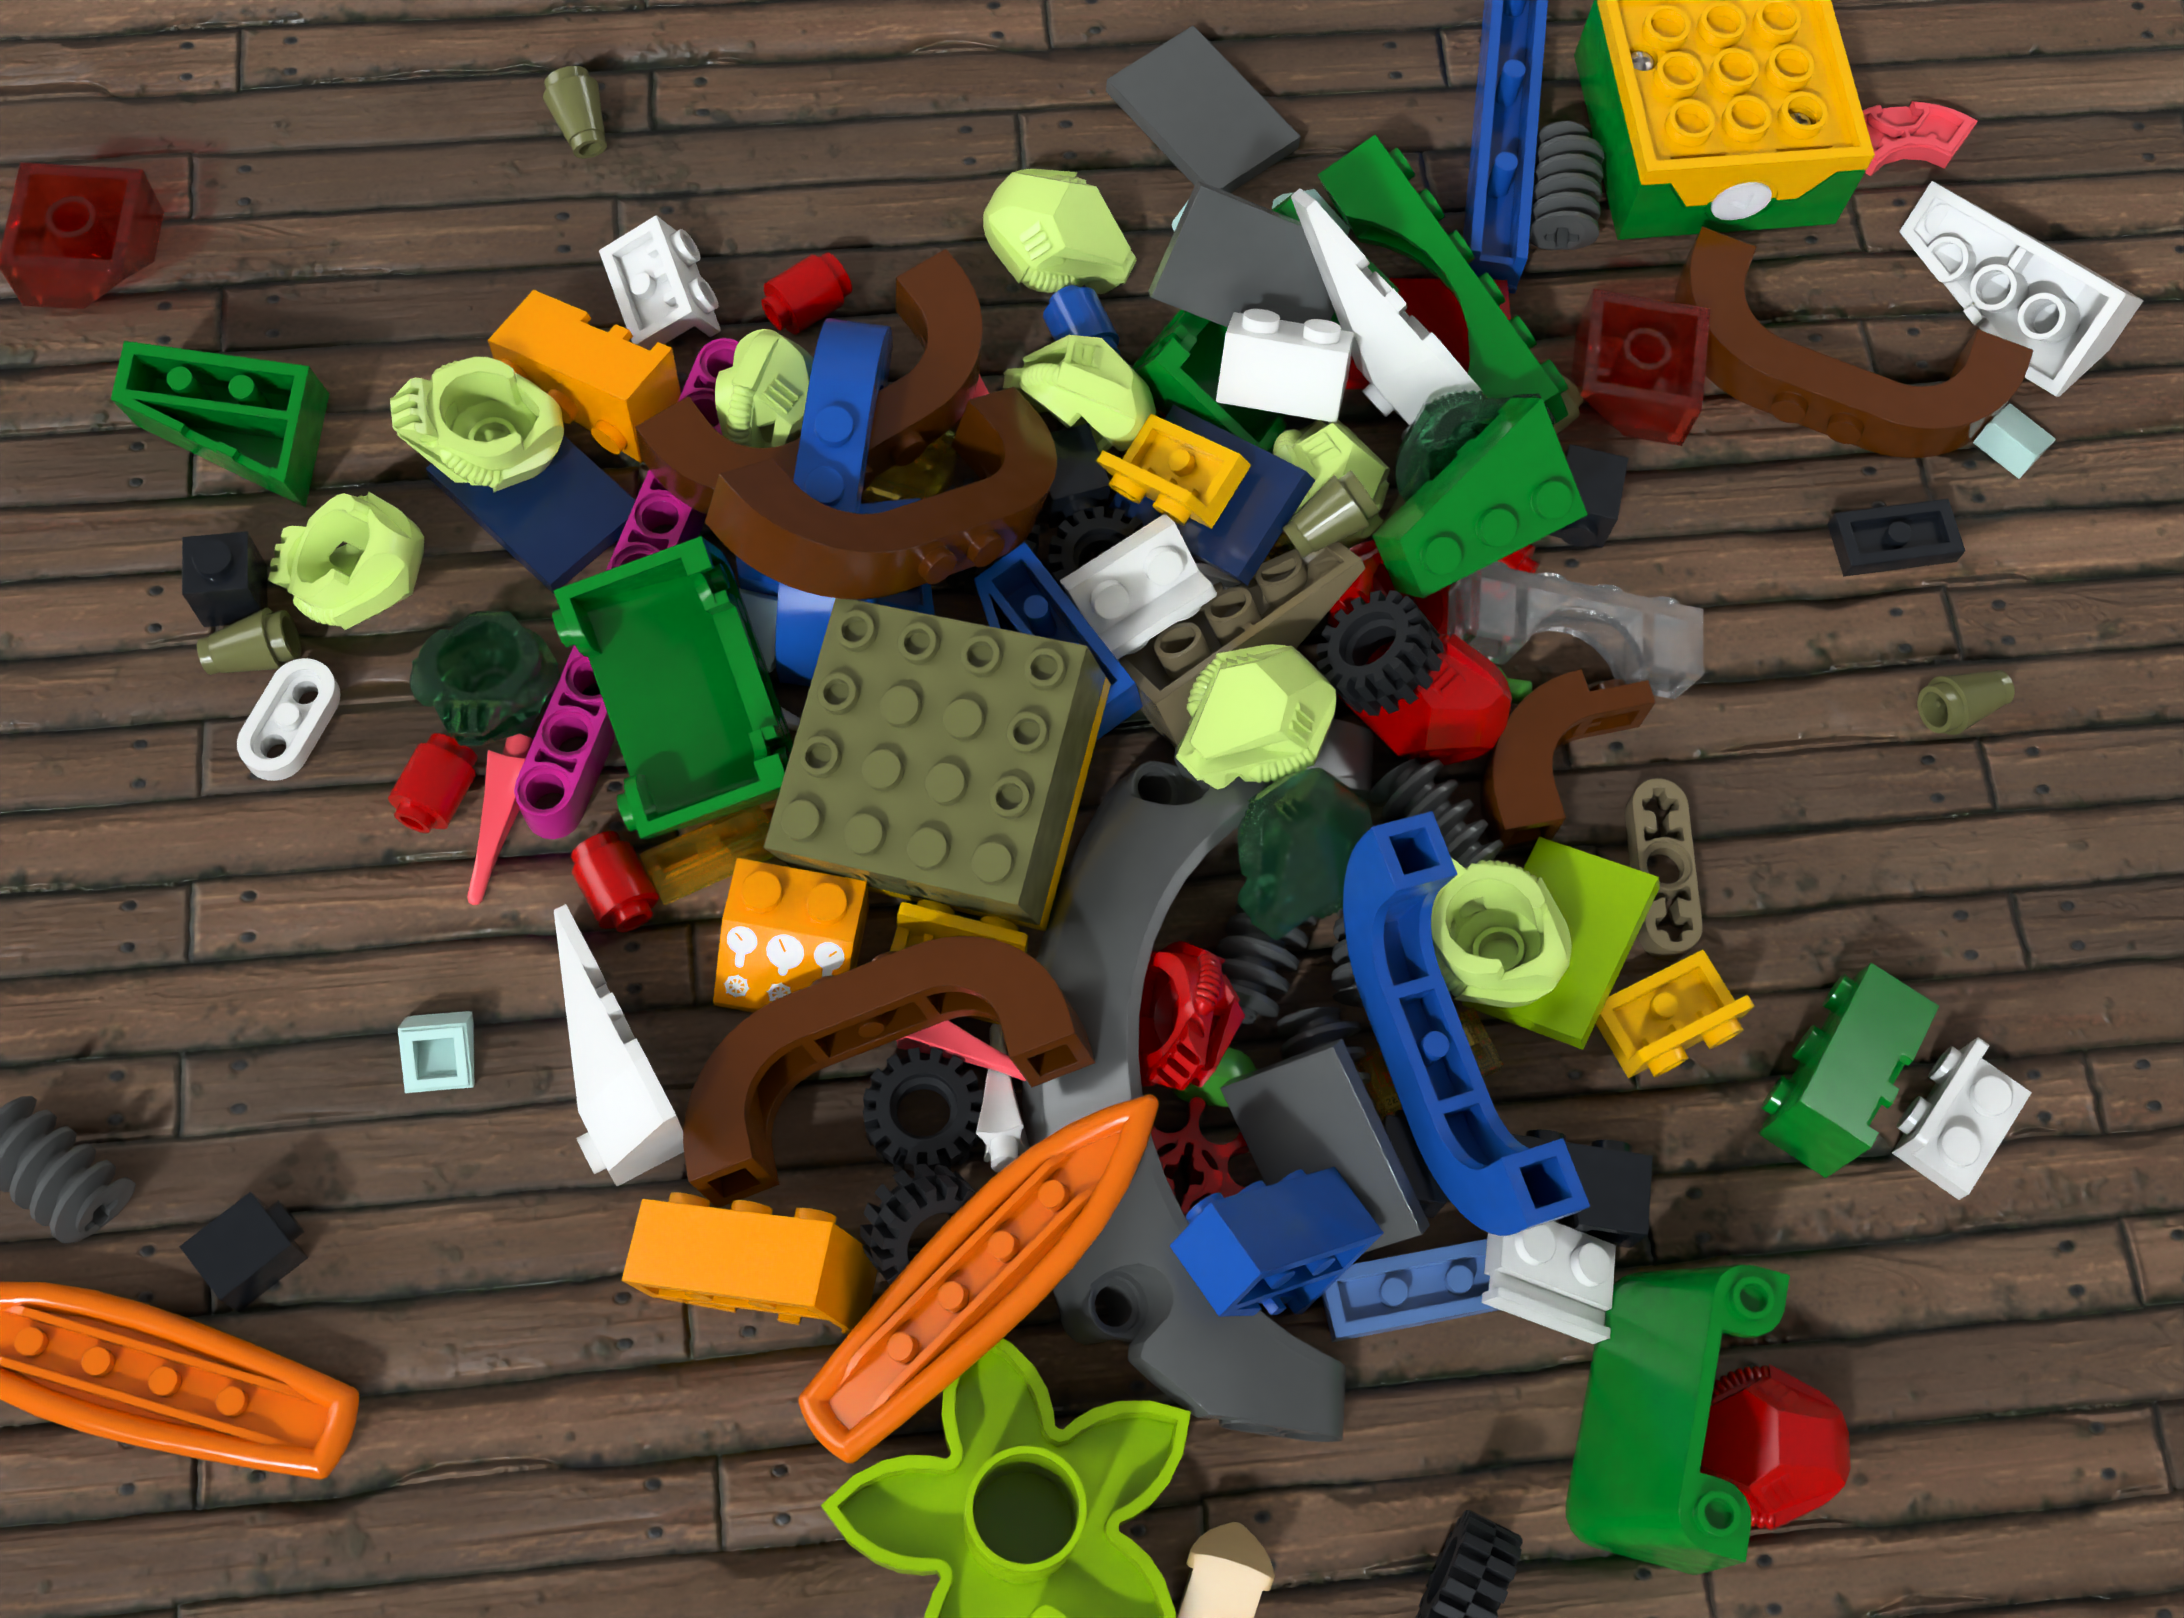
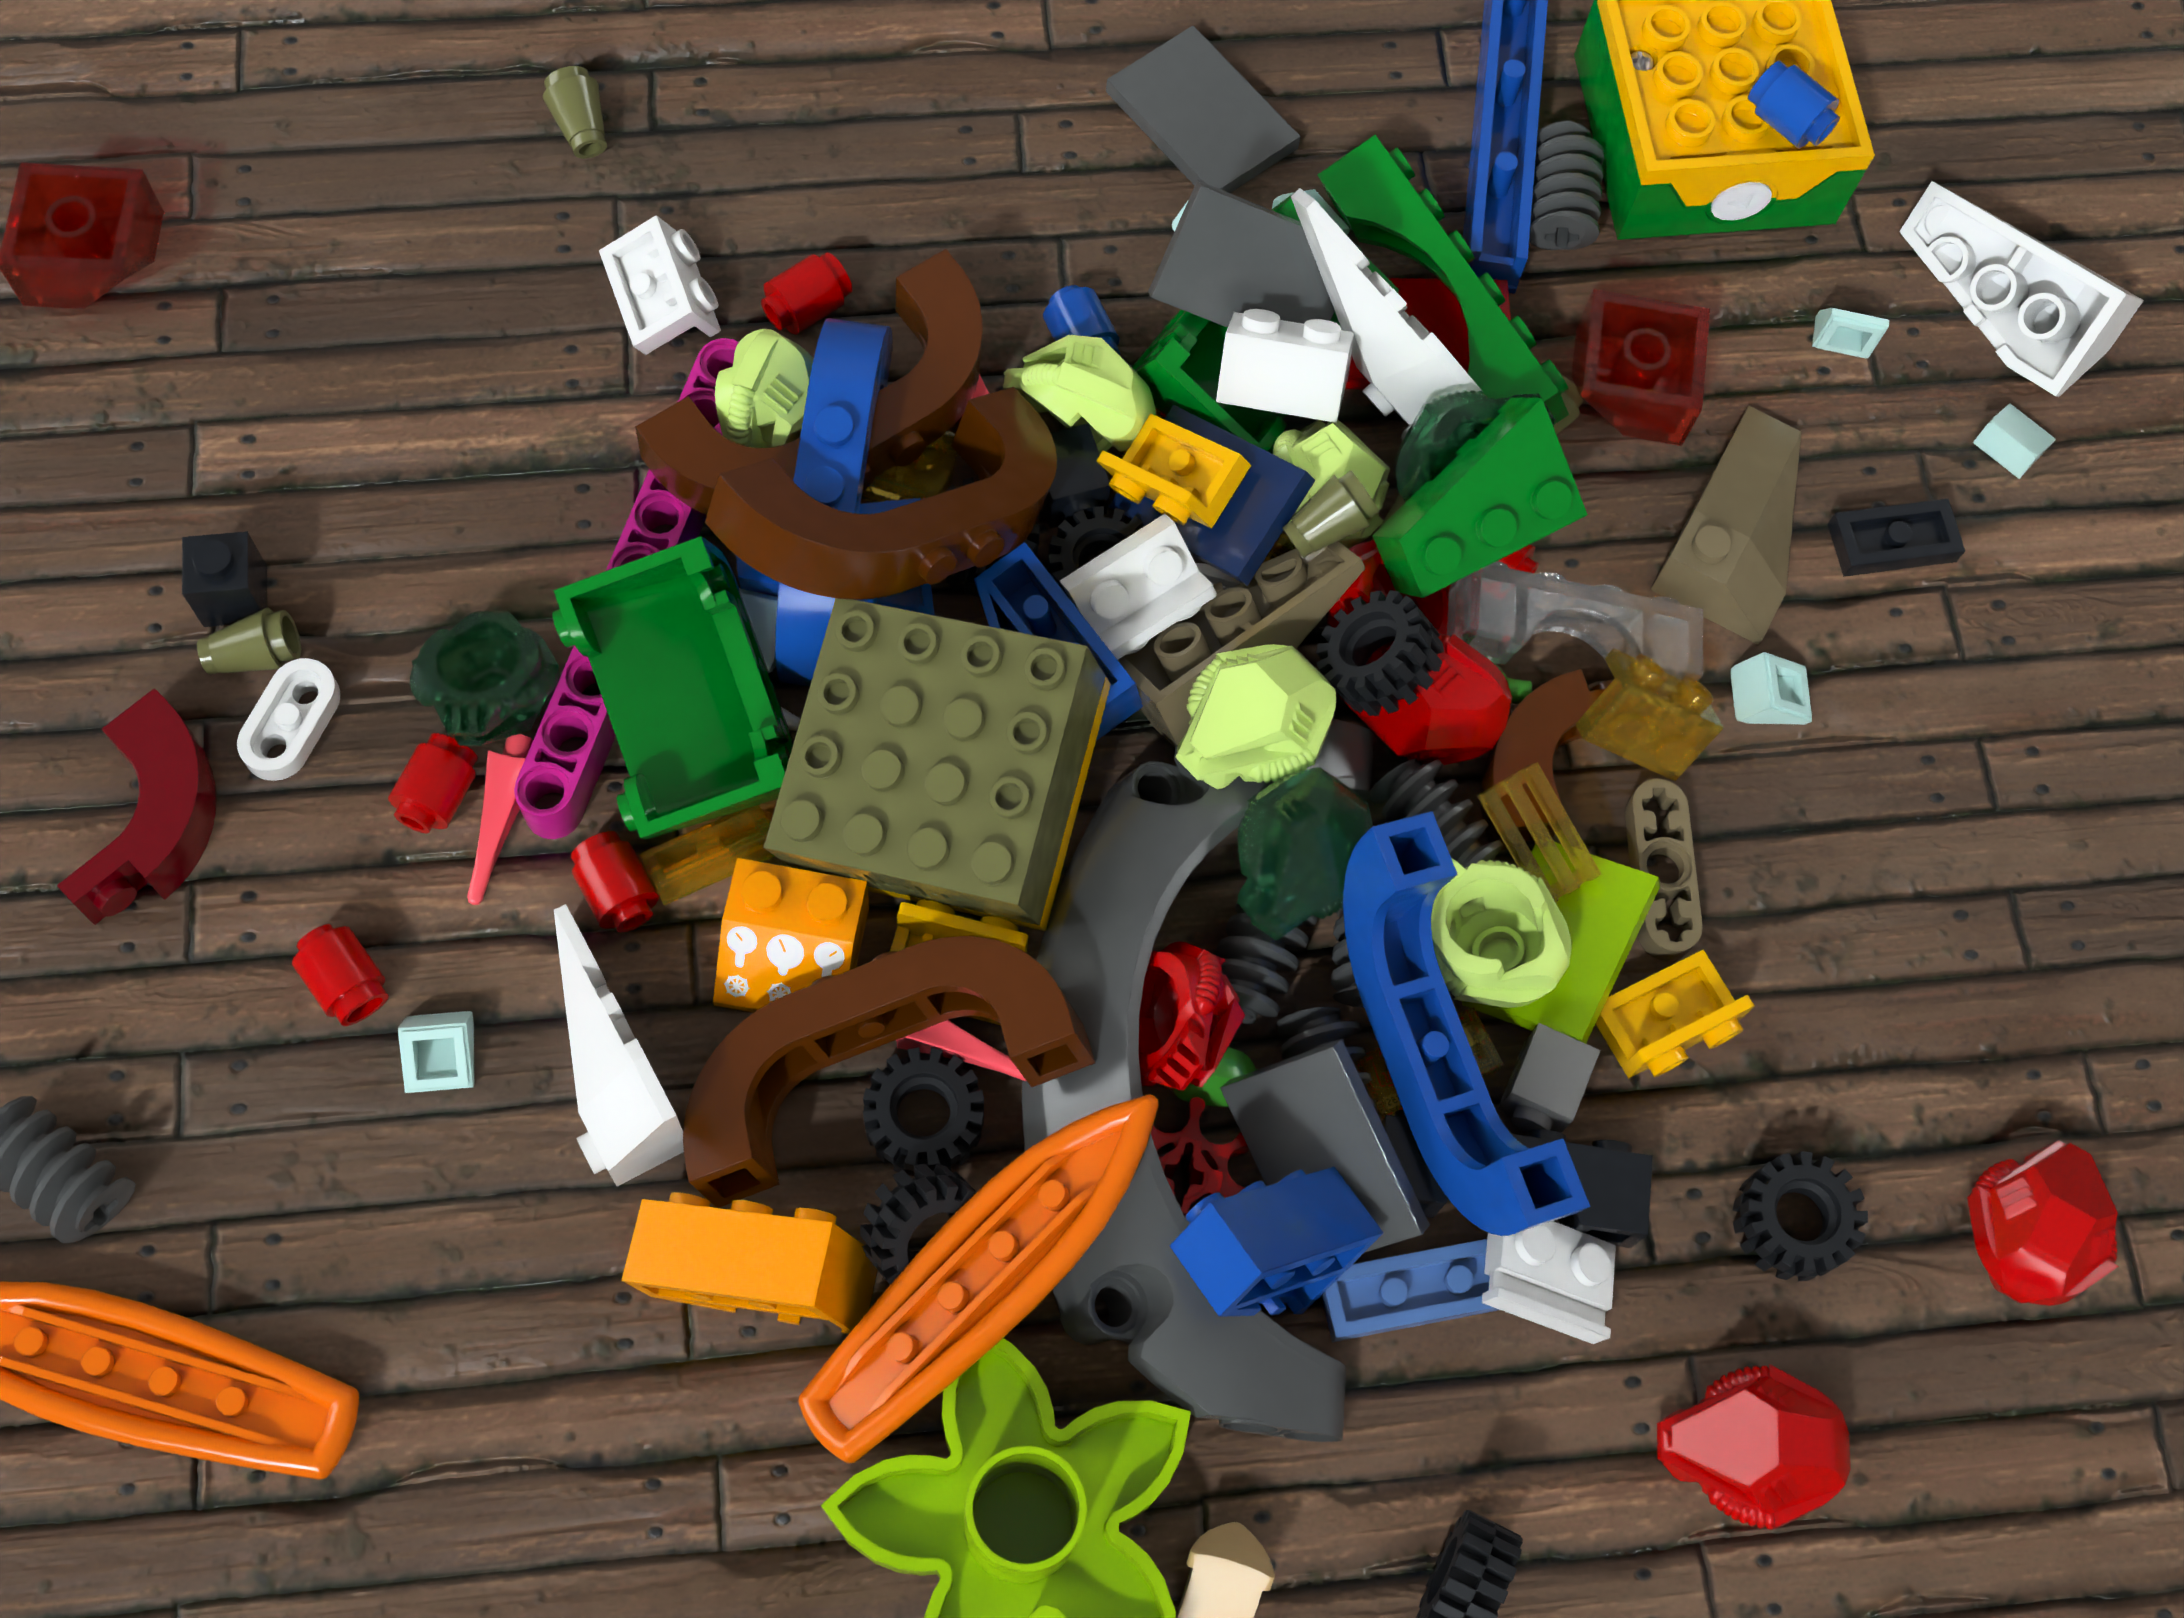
(170, 818): none -> dark red arch
(228, 409): green wedge -> none
(246, 1250): black brick -> none
(340, 974): none -> red brick
(354, 579): yellowish green helmet -> none
(479, 422): yellowish green helmet -> none
(552, 520): dark blue tile -> none
(588, 371): light orange wedge -> none
(1000, 1116): white piece -> none
(1056, 232): yellowish green helmet -> none
(1548, 1080): none -> light grey brick
(1557, 817): none -> clear yellow tile
(1600, 485): black brick -> none
(1648, 1414): green windscreen -> none
(1651, 716): none -> clear yellow bracket
(1740, 531): none -> dark tan wedge
(1770, 691): none -> light aqua slope
(1794, 104): none -> blue brick
(1829, 1193): none -> black tyre
(1832, 394): reddish brown arch -> none
(1847, 1070): green wedge -> none
(1848, 332): none -> light aqua slope
(1916, 133): coral tile -> none
(1961, 1119): white bracket -> none
(1963, 700): olive cone -> none
(2044, 1225): none -> red helmet

